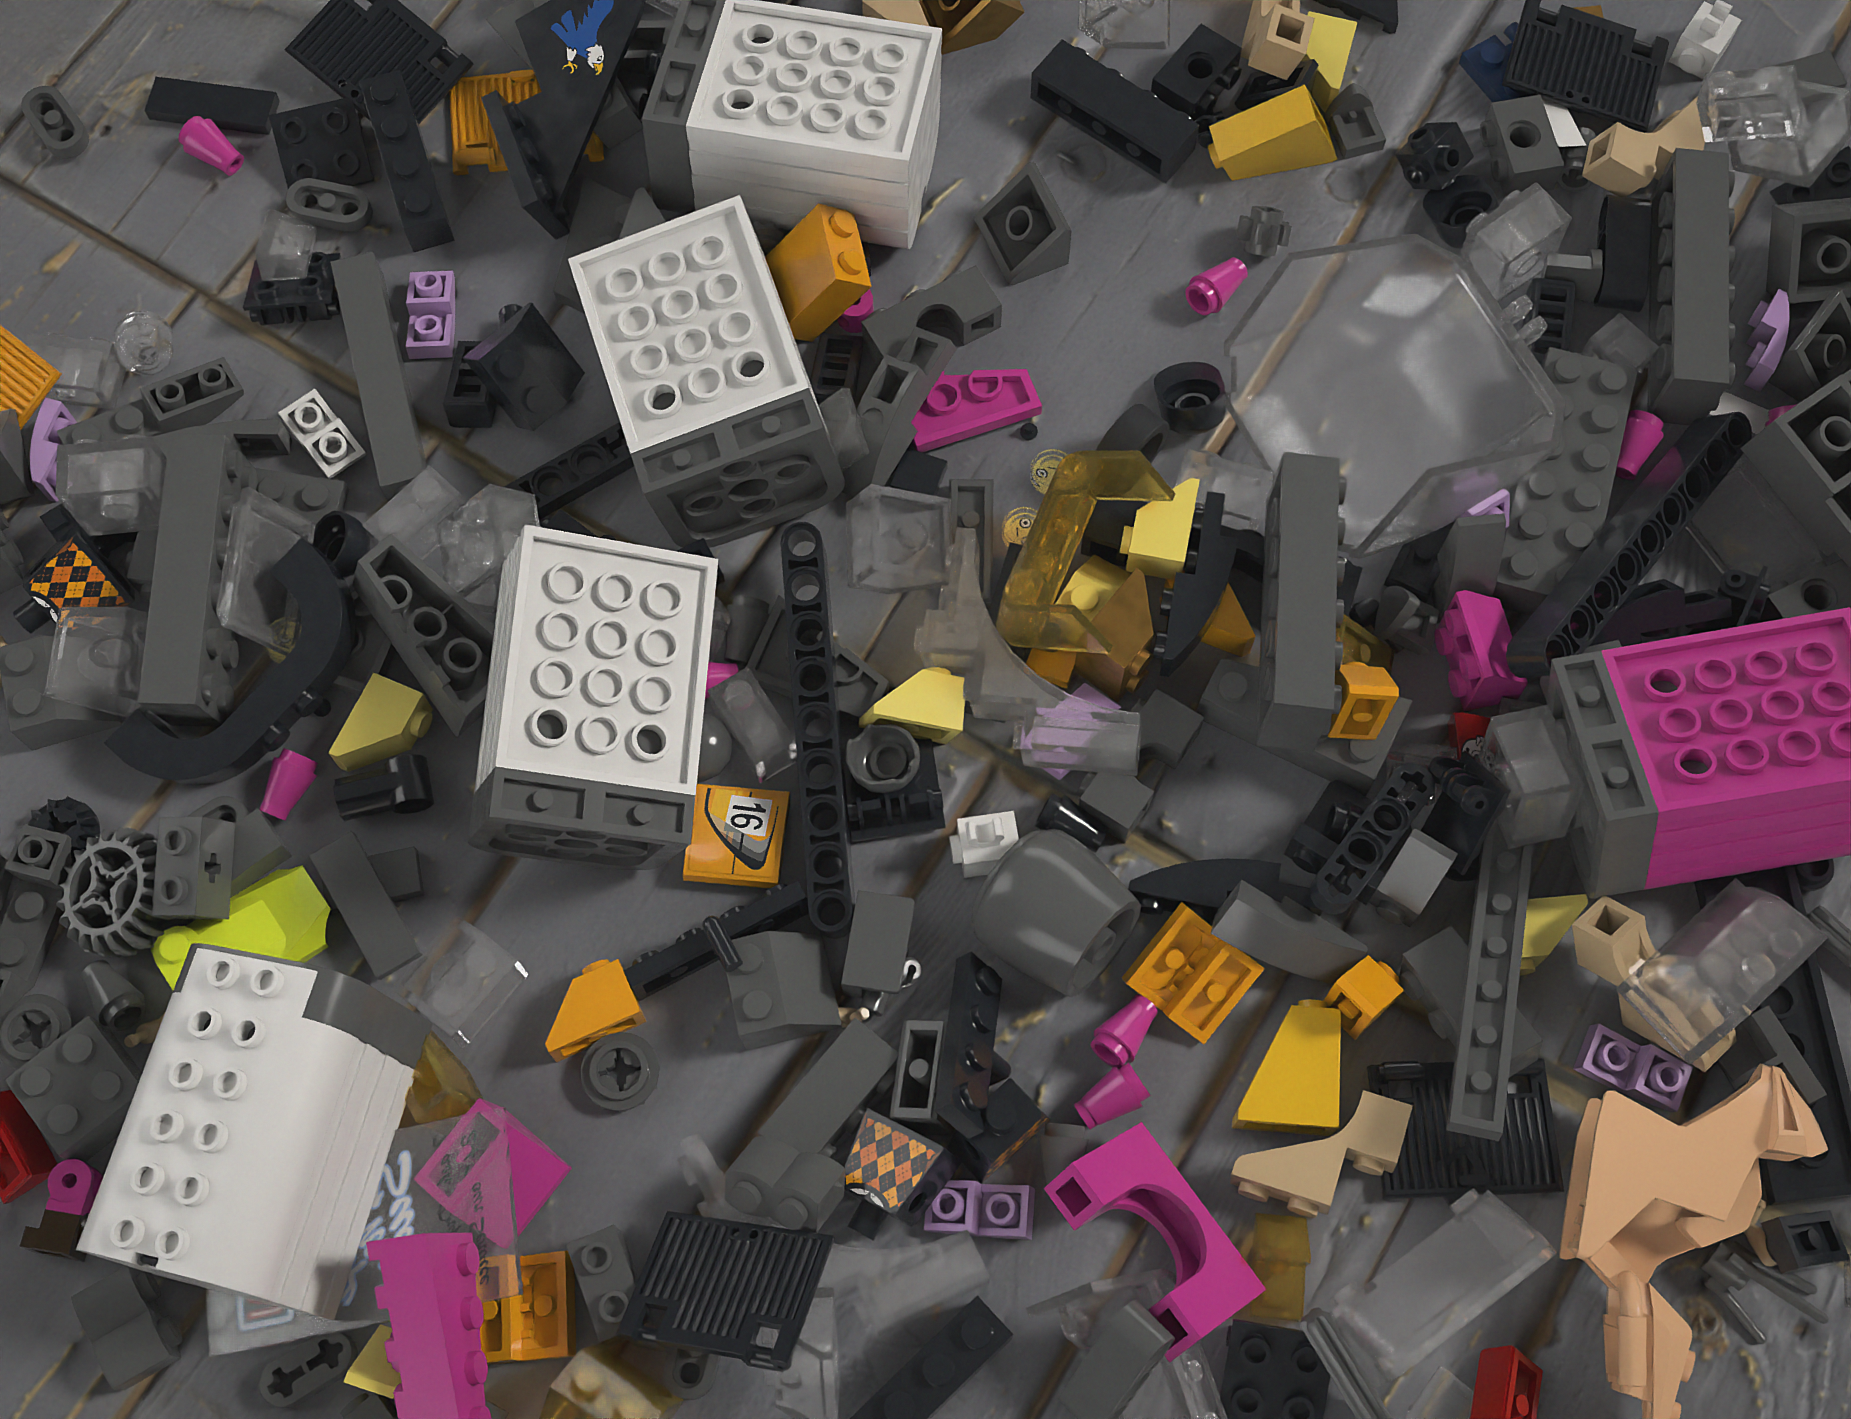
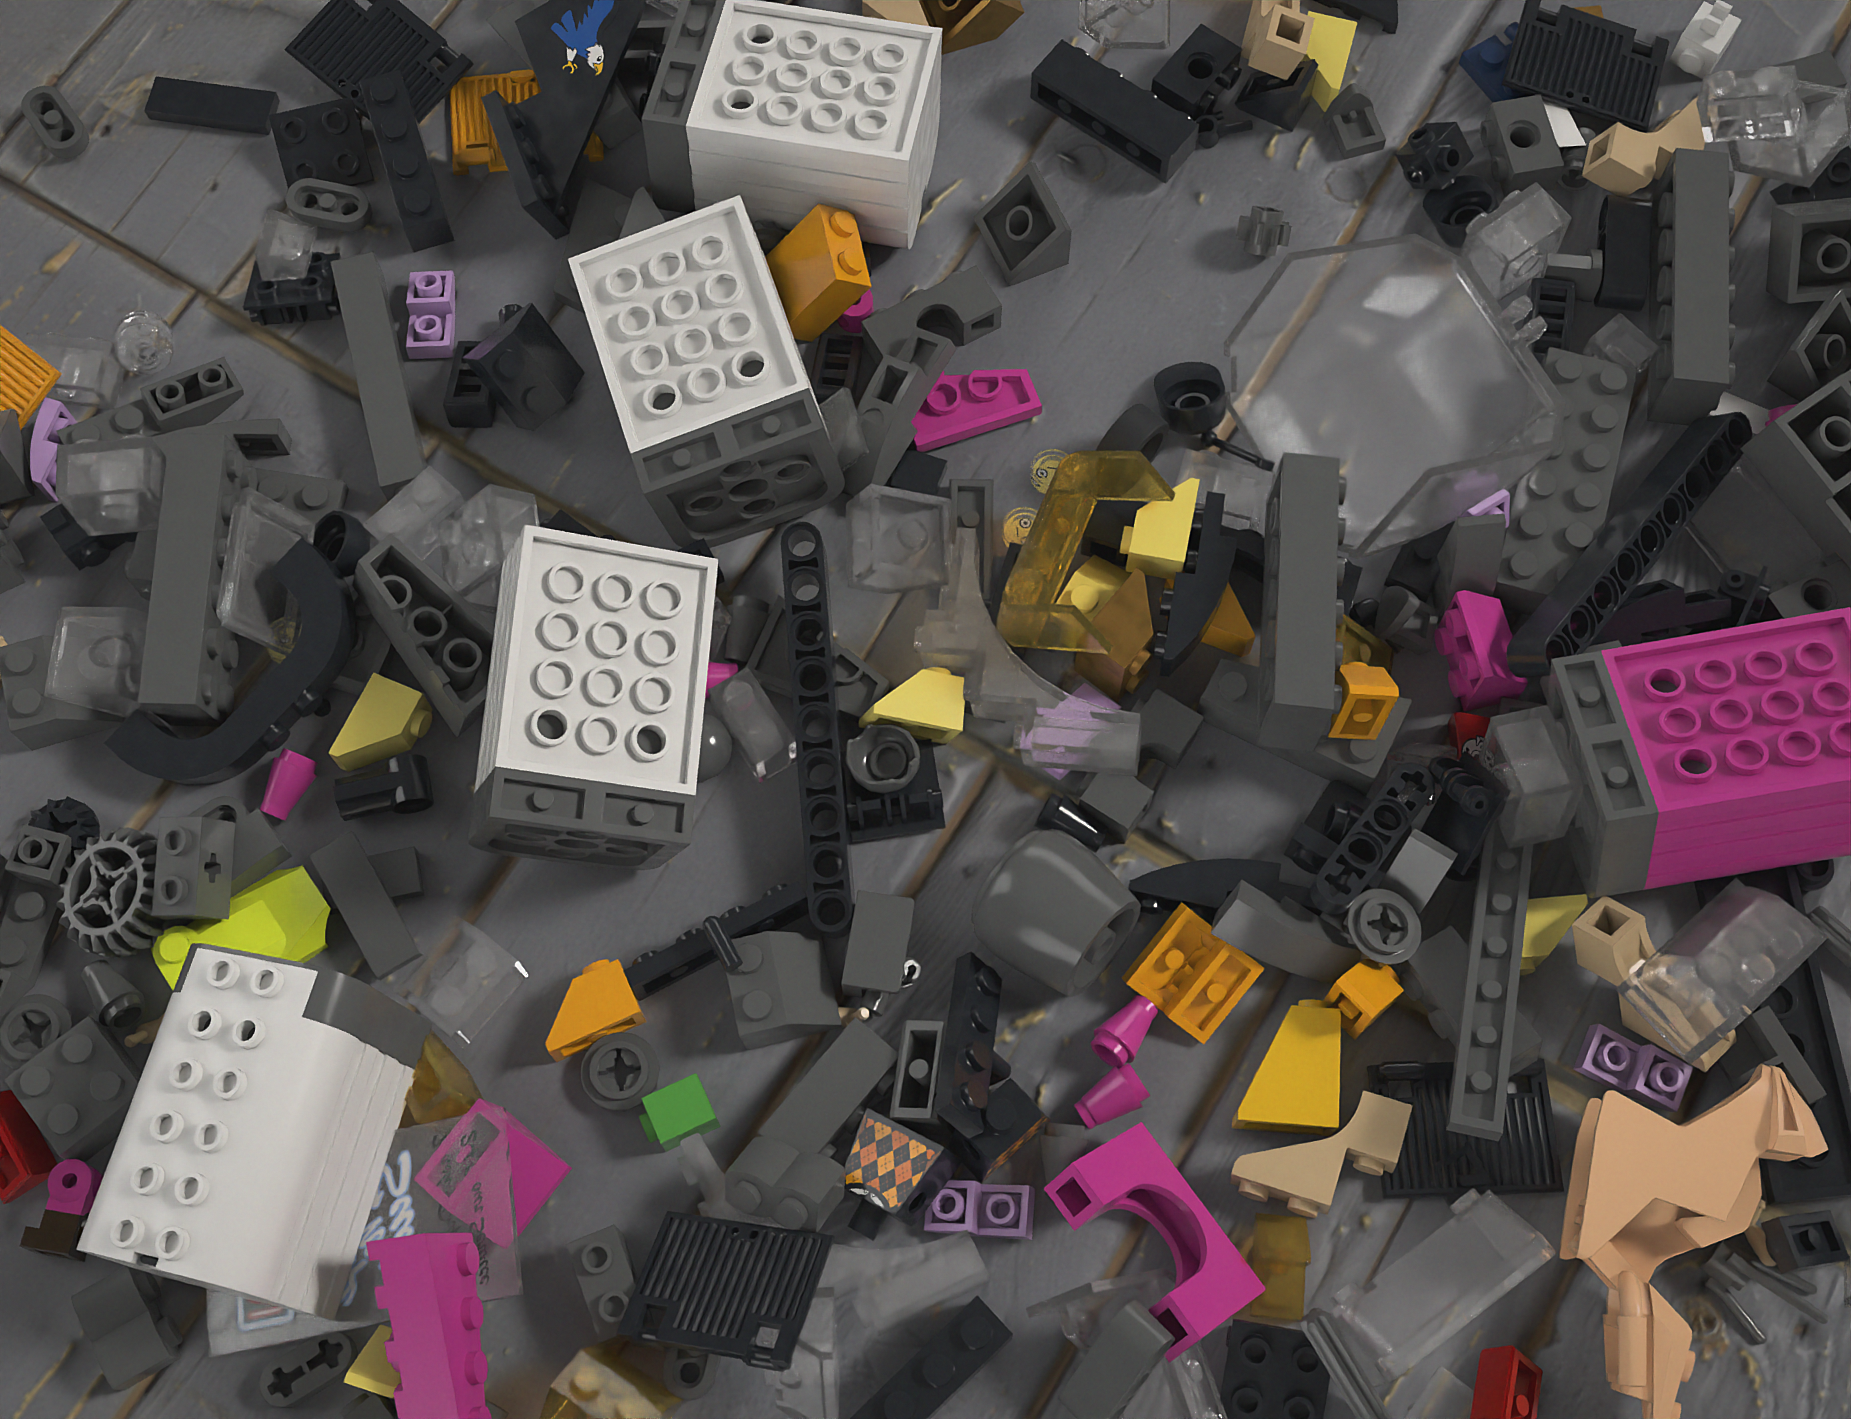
(71, 576): torso -> none
(207, 143): dark pink cone -> none
(321, 434): white slope -> none
(540, 1320): light orange slope -> none
(566, 469): black beam -> none
(678, 1113): none -> bright green brick
(737, 836): light orange slope -> none
(982, 841): white brick -> none
(1028, 431): black piece -> none
(1053, 666): light orange tile -> none
(1210, 439): none -> black hinge
(1215, 286): dark pink cone -> none
(1272, 137): yellow slope -> none
(1395, 915): none -> dark grey gear
(1639, 440): dark pink cone -> none
(1767, 338): lavender slope -> none

